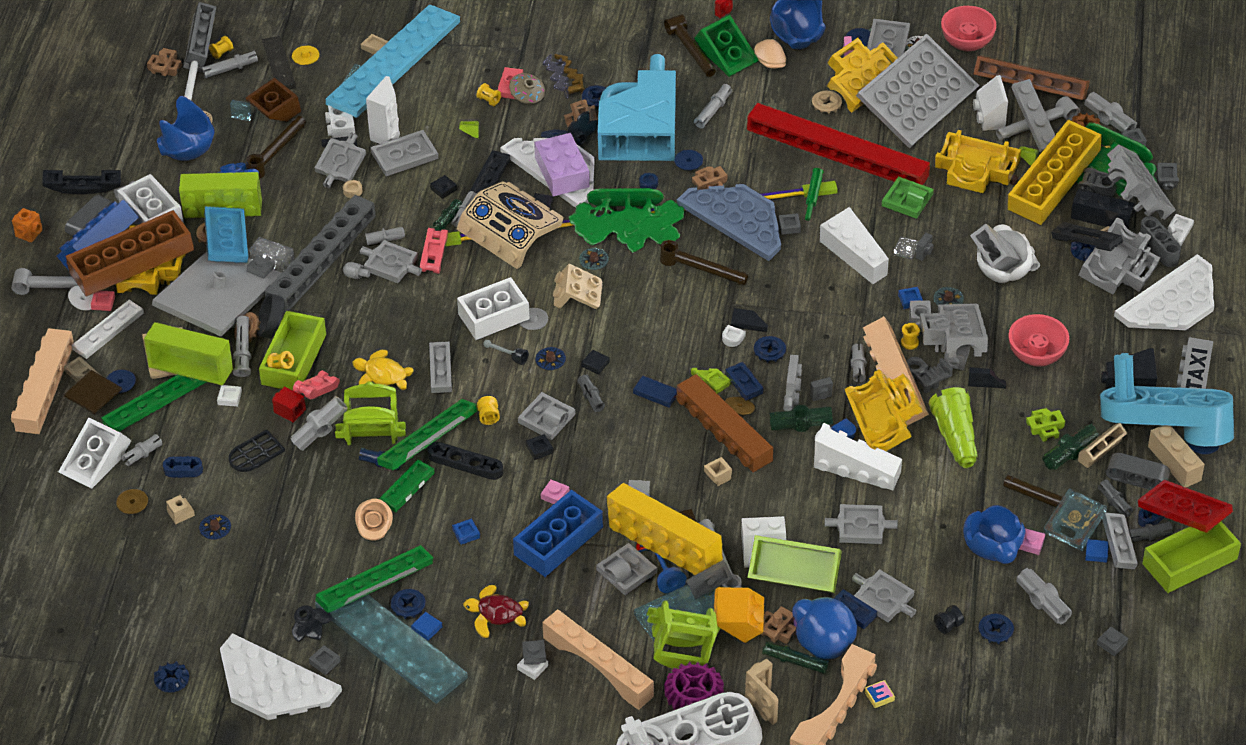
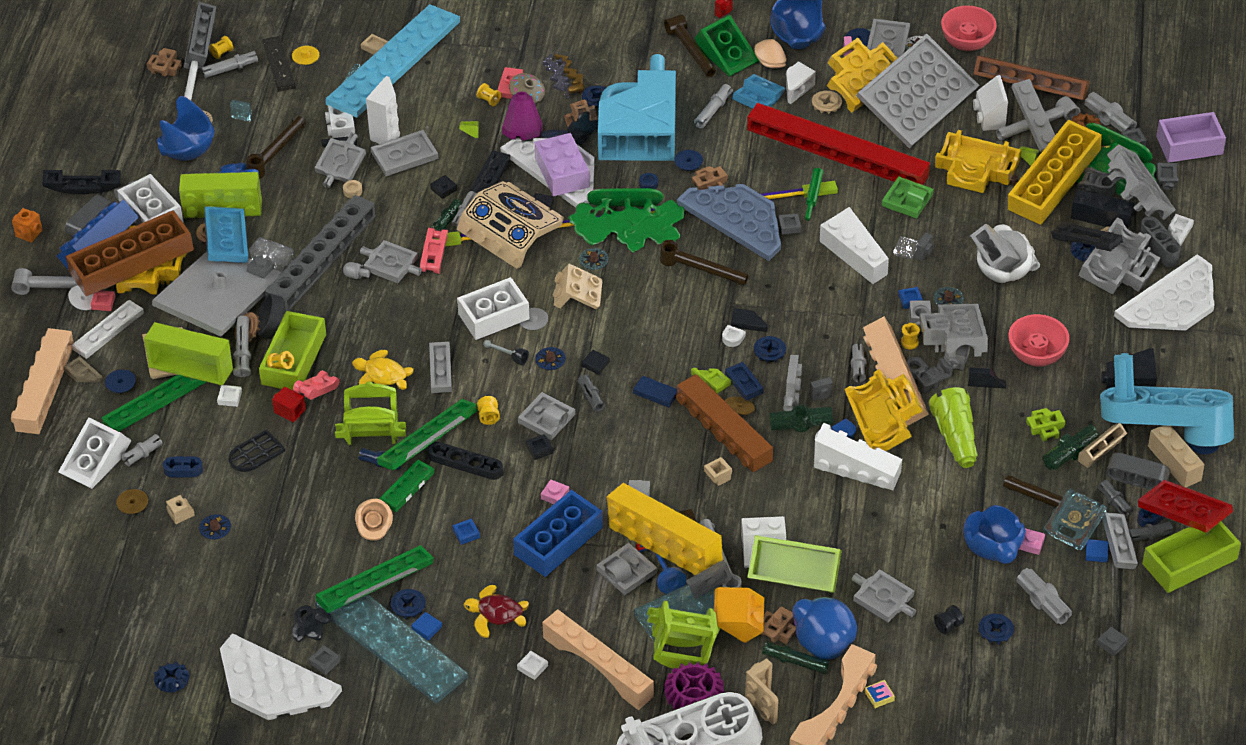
(92, 392): dark brown piece -> none
(275, 101): reddish brown slope -> none
(319, 423): light grey piece -> none
(387, 235): light grey axle -> none
(522, 118): none -> magenta cone
(534, 652): dark grey plate -> none
(758, 90): none -> dark azure slope
(798, 81): none -> white slope
(860, 524): light grey plate -> none
(862, 612): dark blue plate -> none
(1191, 137): none -> lavender piece
(1196, 364): light grey brick -> none

